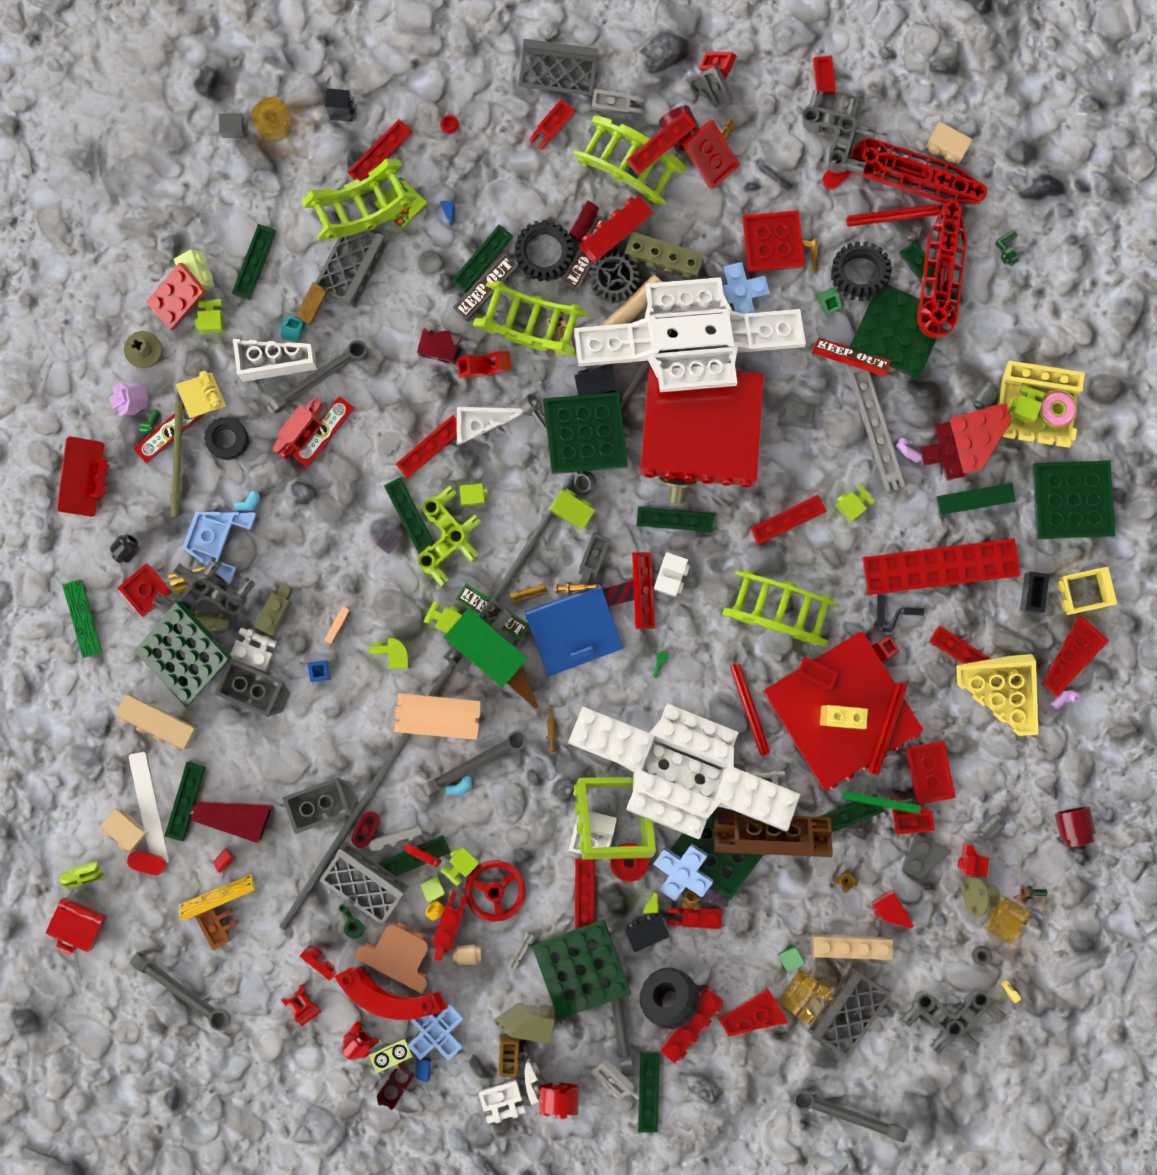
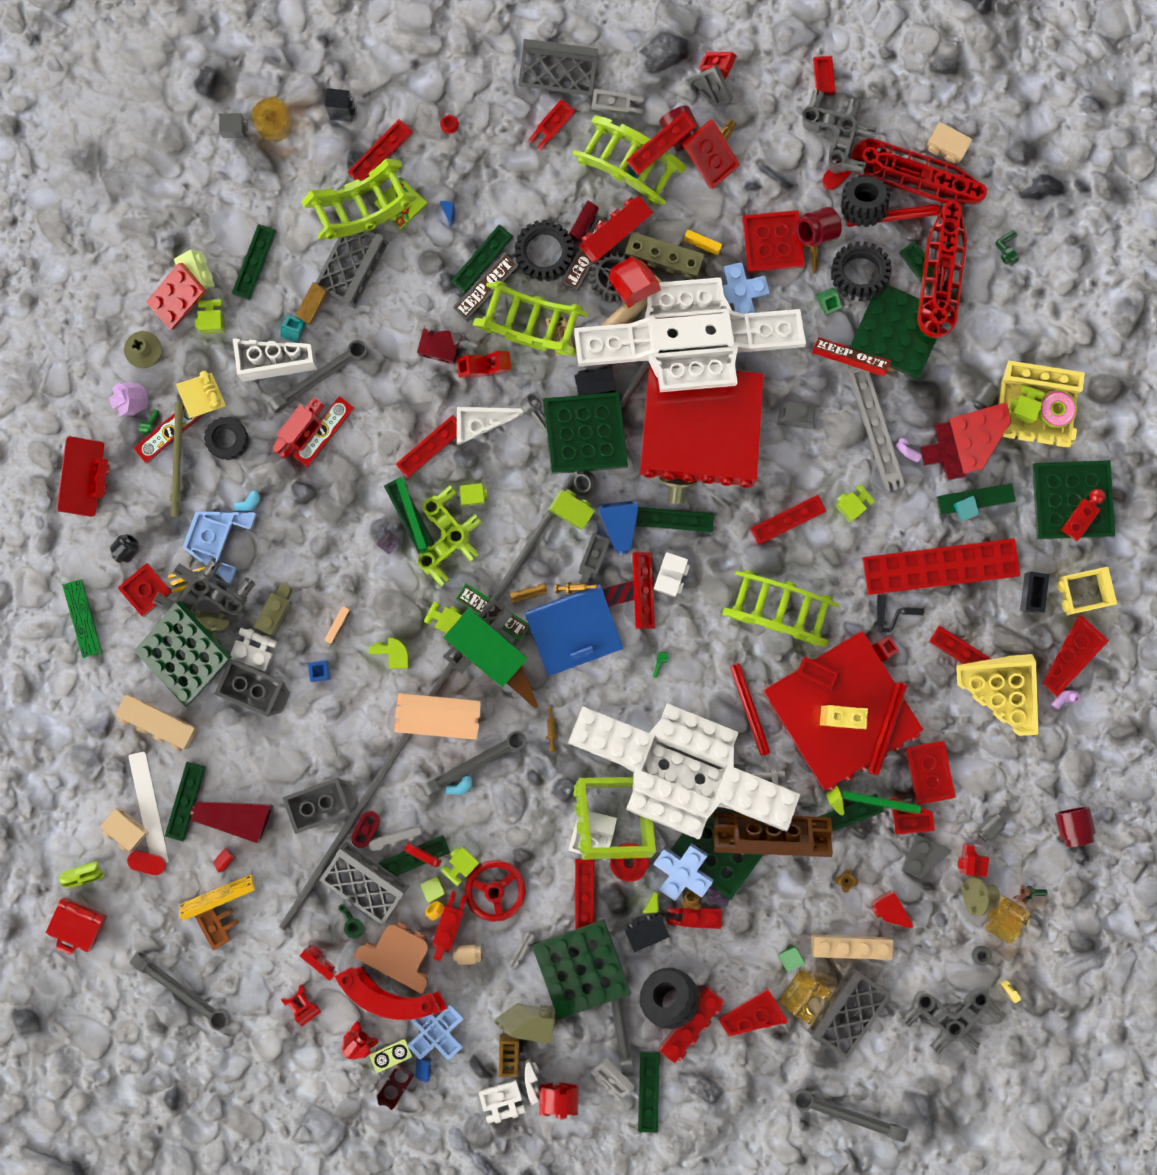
(412, 516): none -> green tile
(620, 523): none -> blue slope
(633, 281): none -> red slope
(702, 242): none -> yellow tile
(819, 227): none -> dark red piece
(835, 800): none -> lime slope
(865, 212): none -> black tyre
(966, 508): none -> teal slope
(1083, 515): none -> red plate

